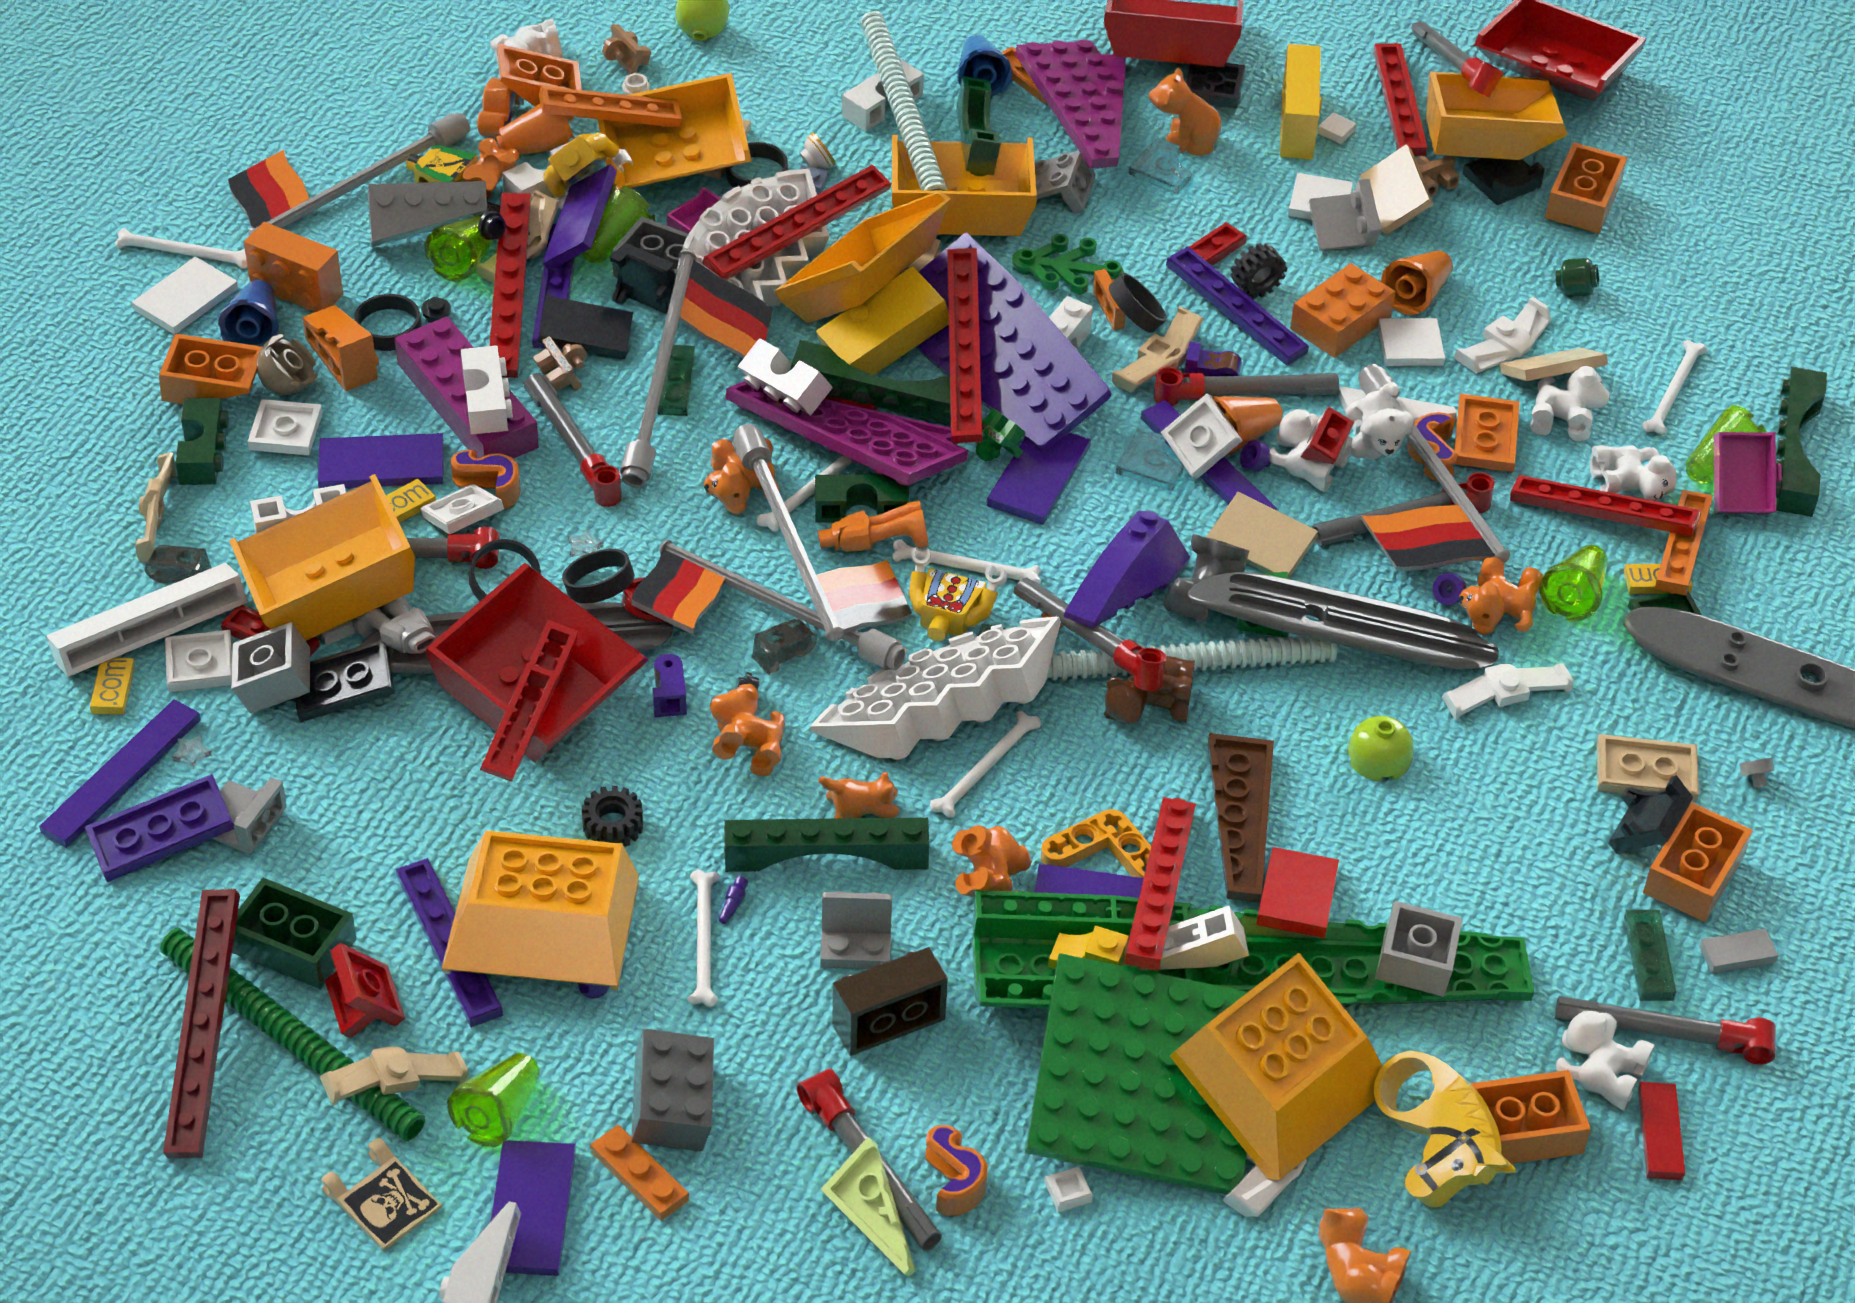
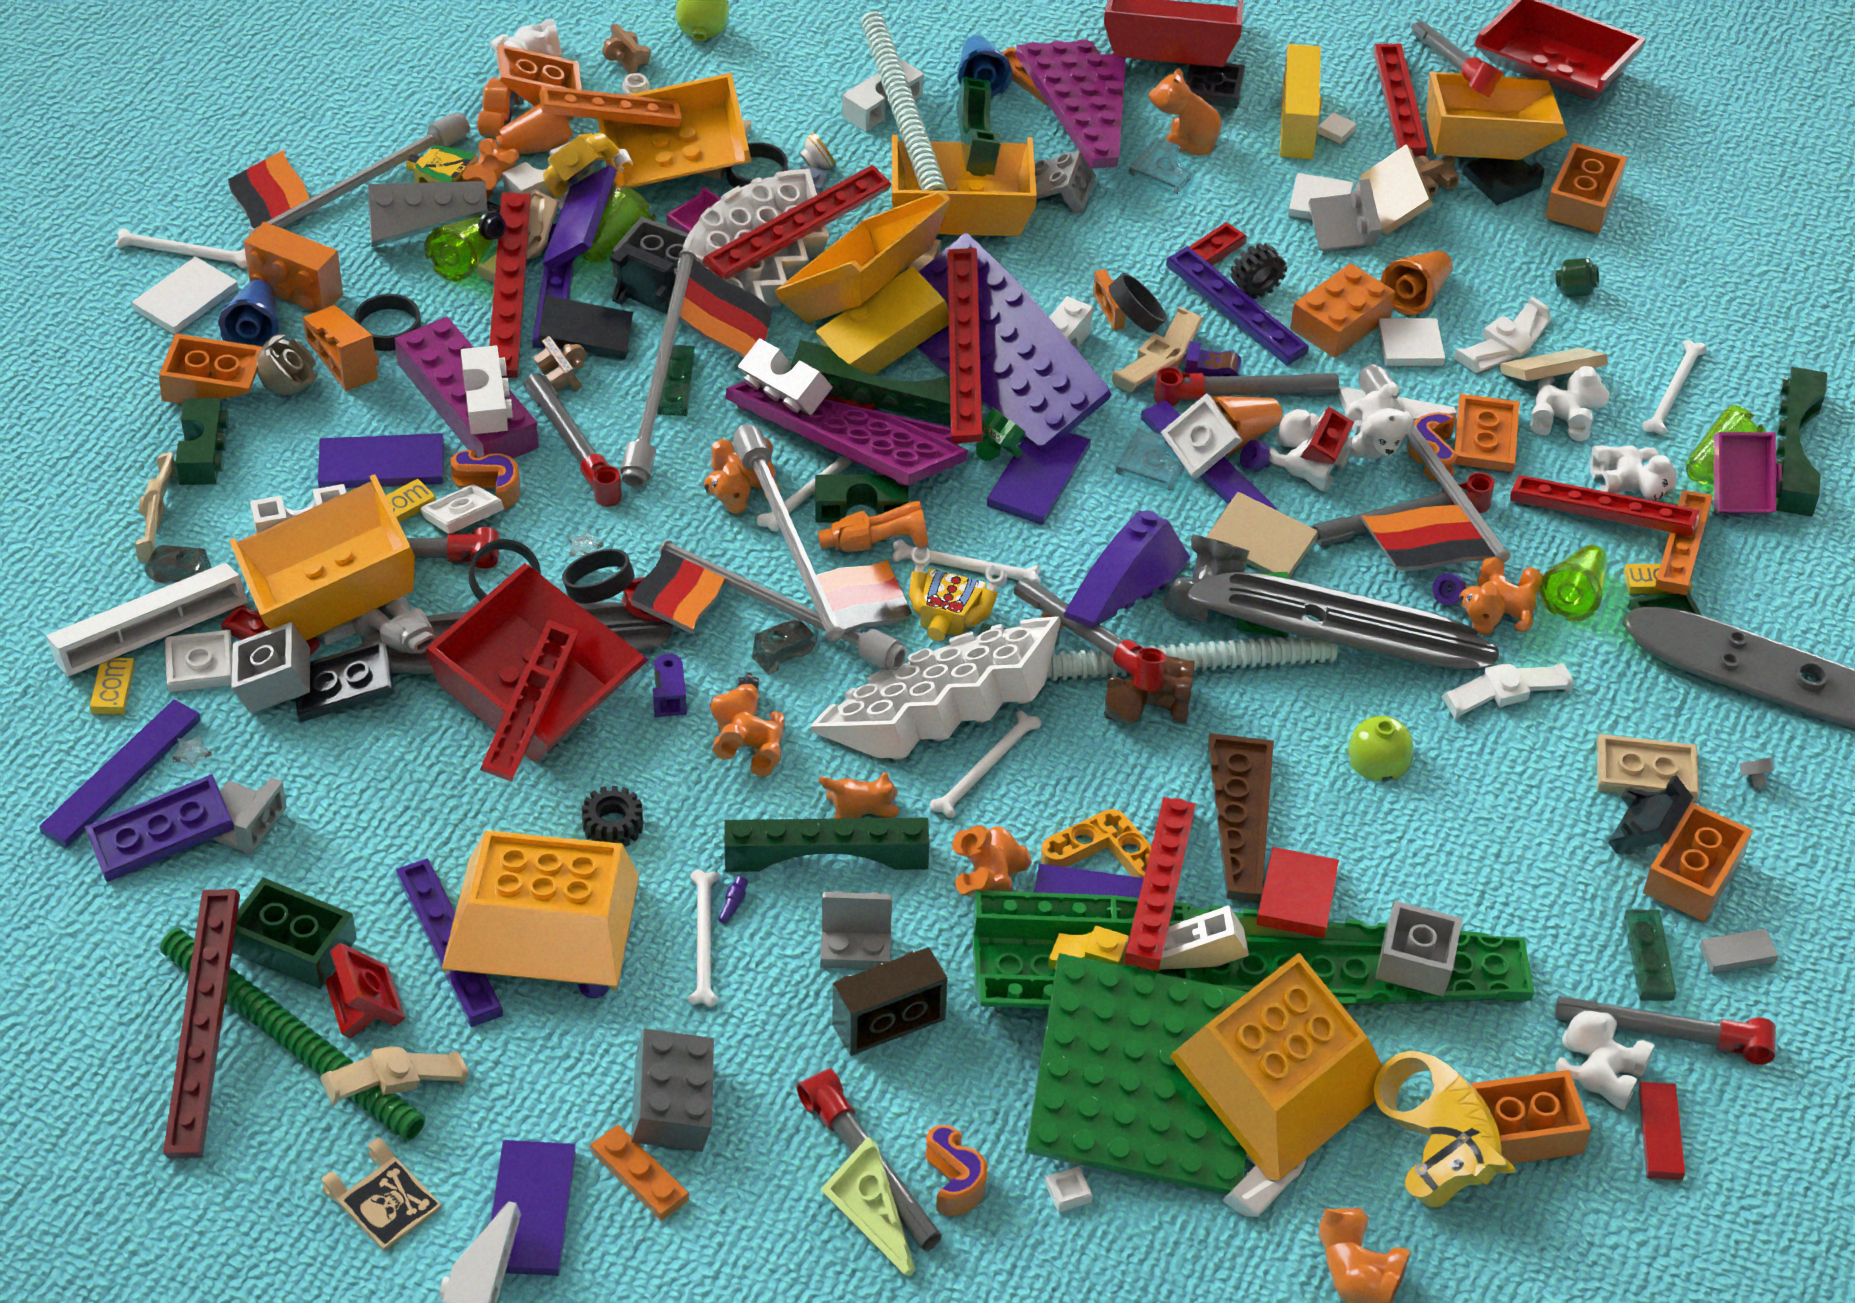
(285, 427): white plate -> none
(435, 309): black plate -> none
(494, 1099): clear neon green cone -> none
(1034, 261): green plant -> none

